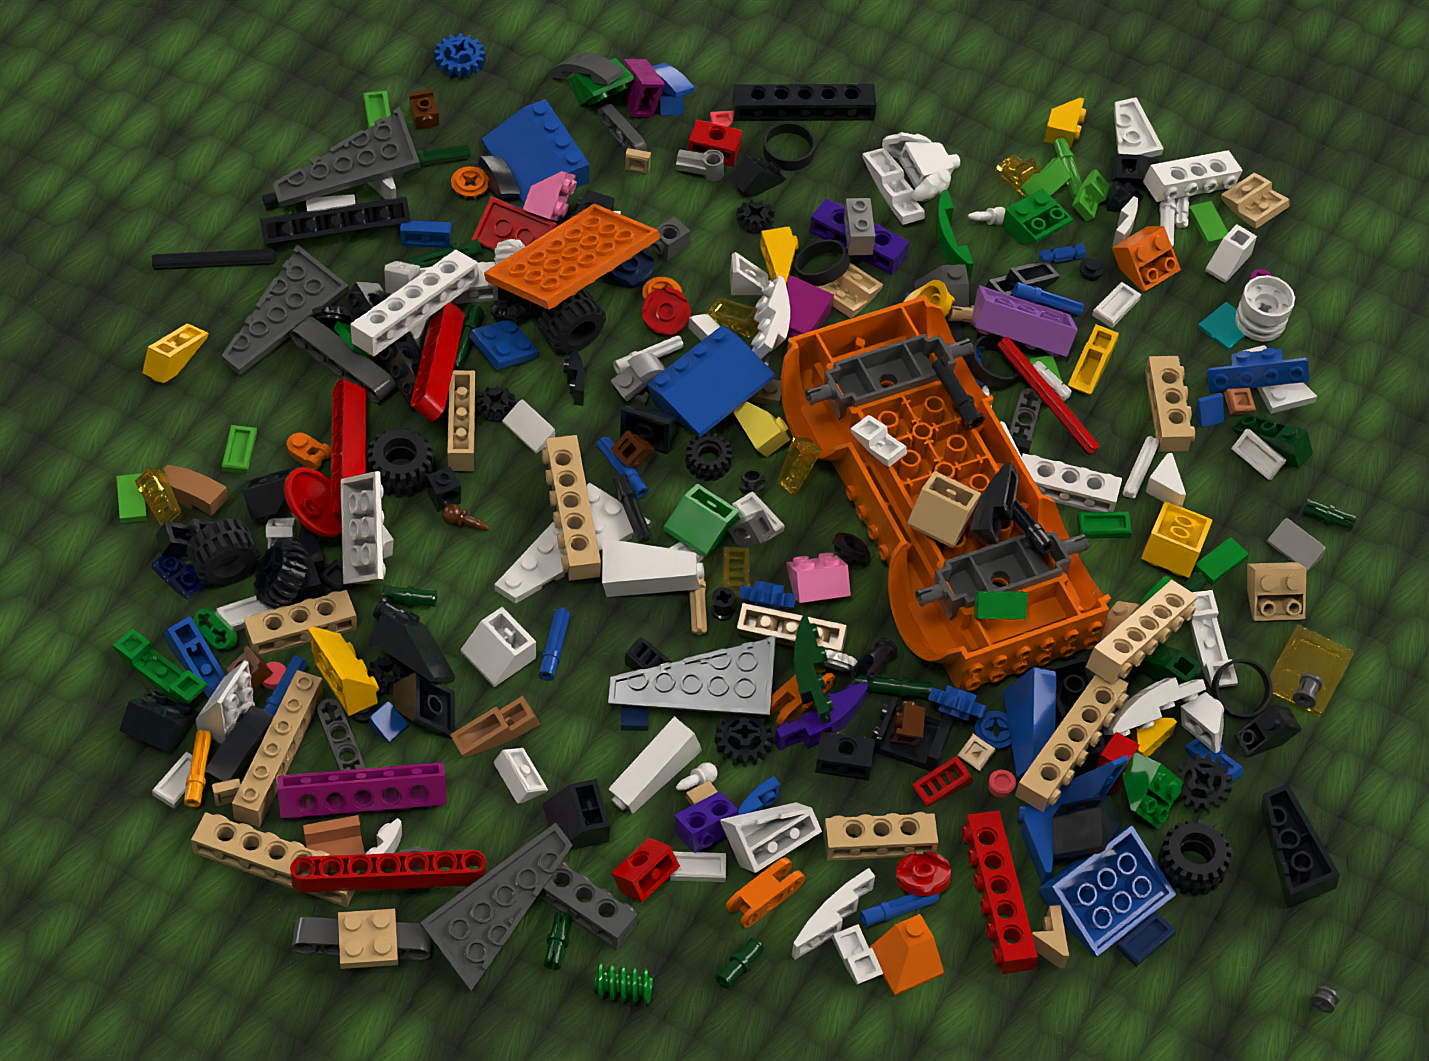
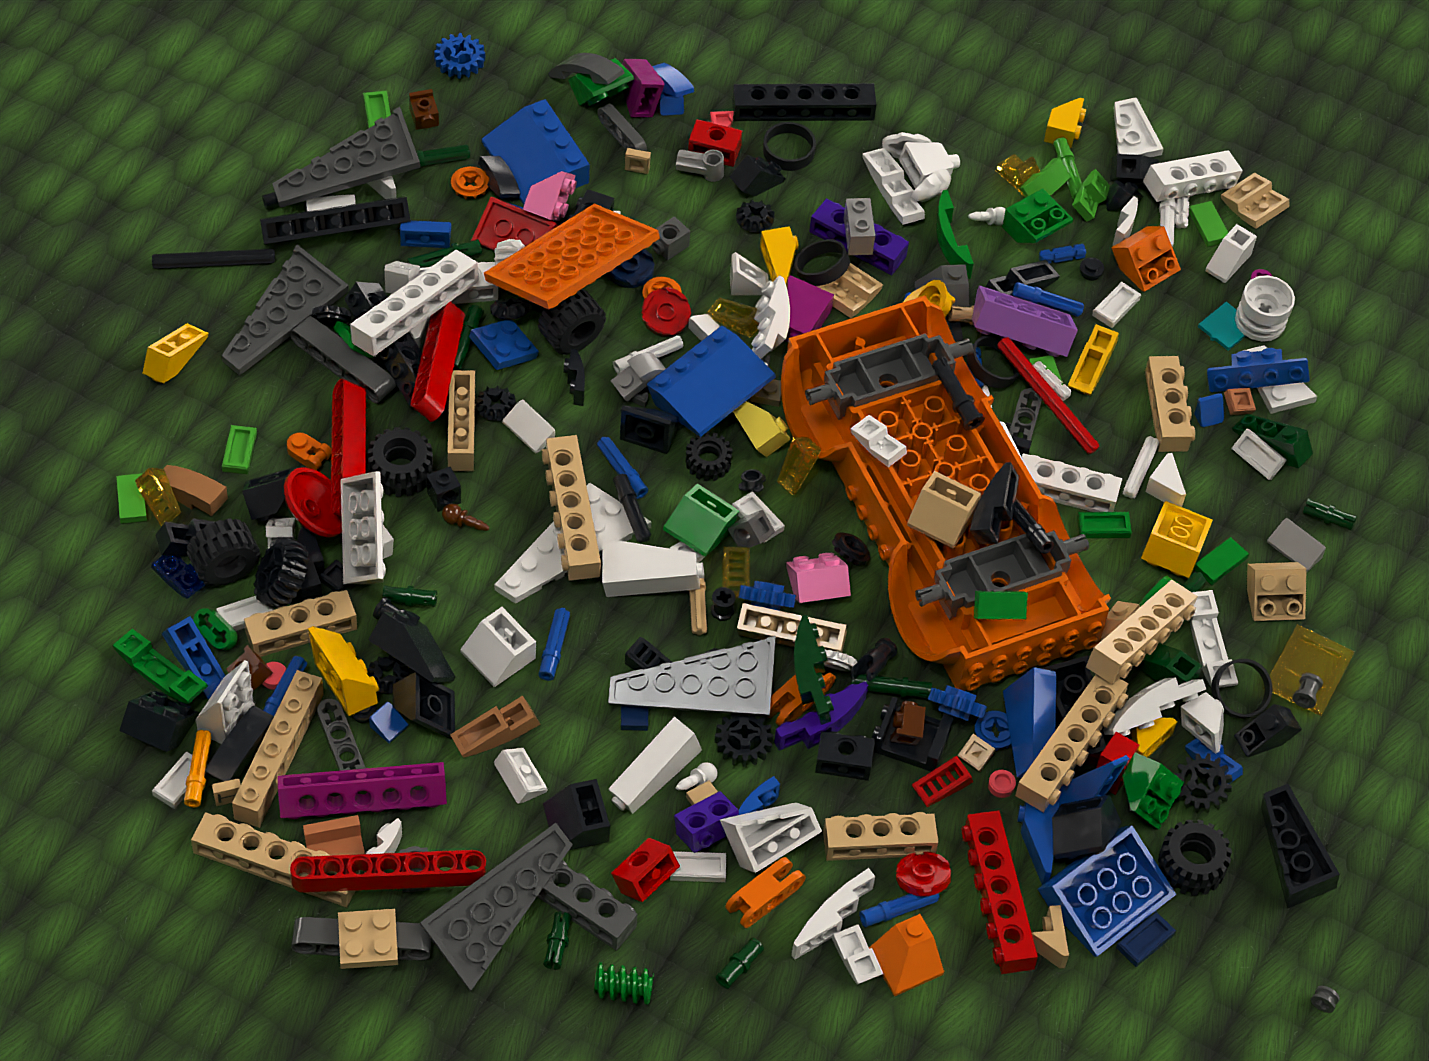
(632, 449): reddish brown brick -> none

